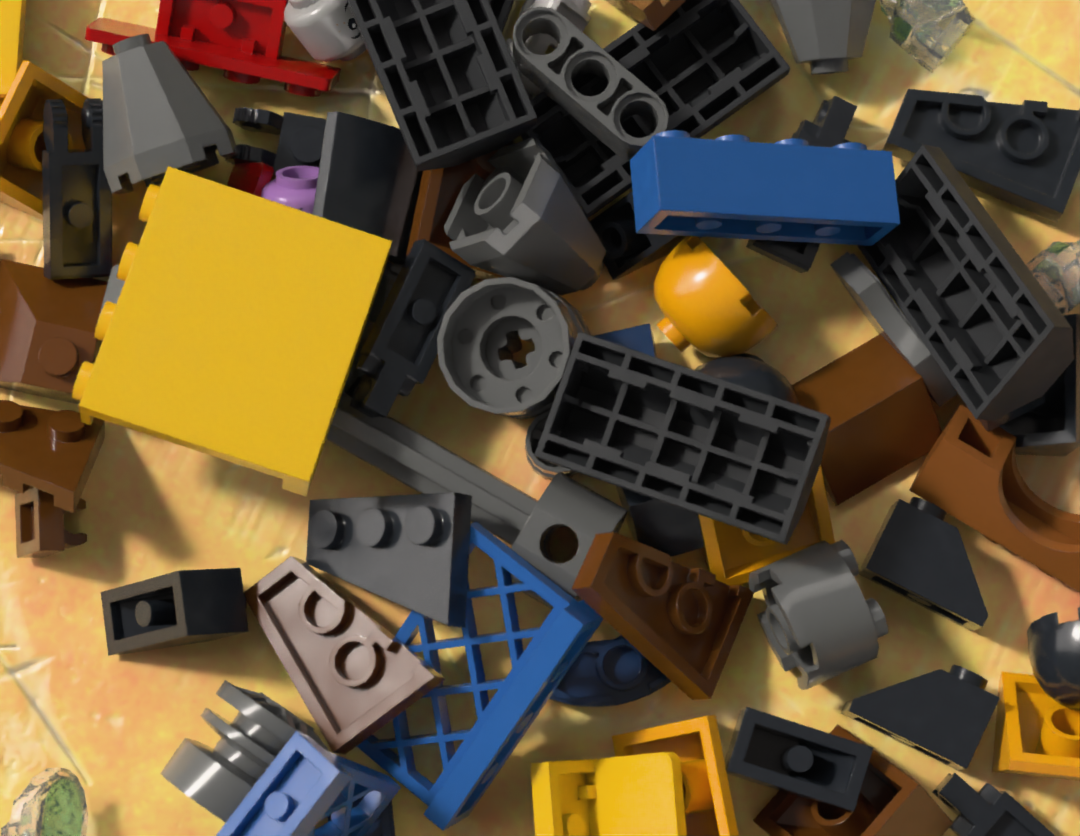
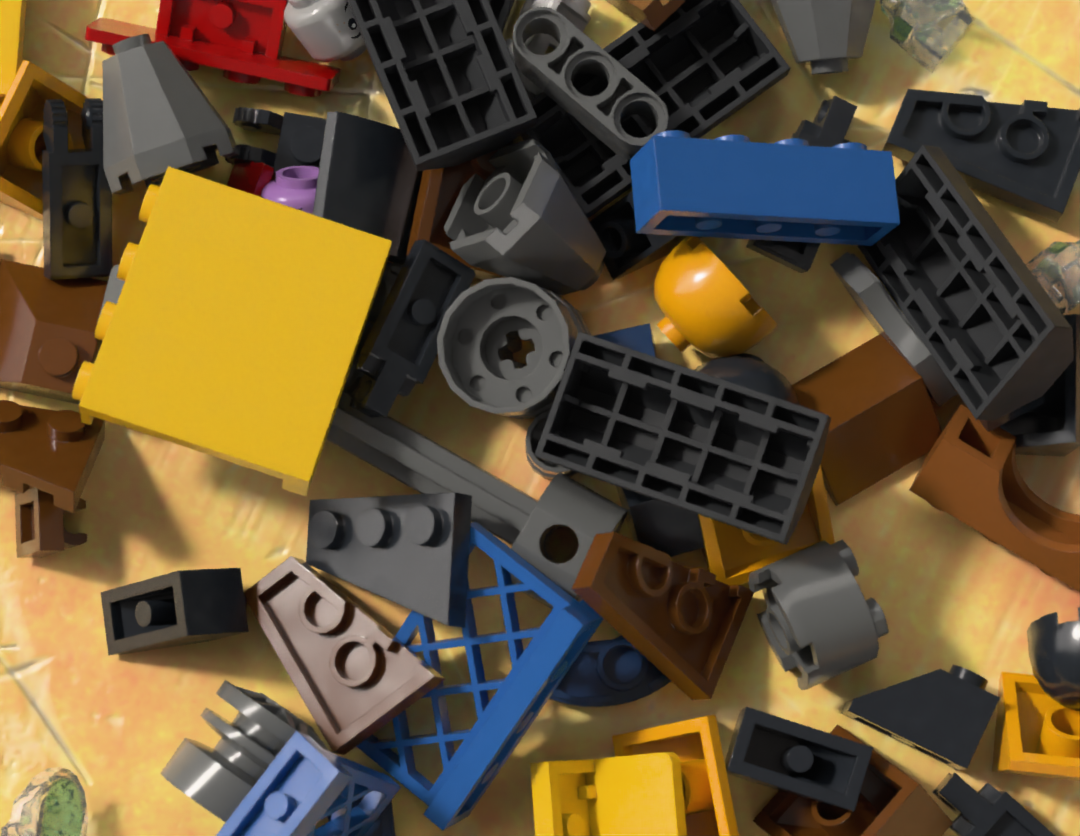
(925, 563): black slope -> none

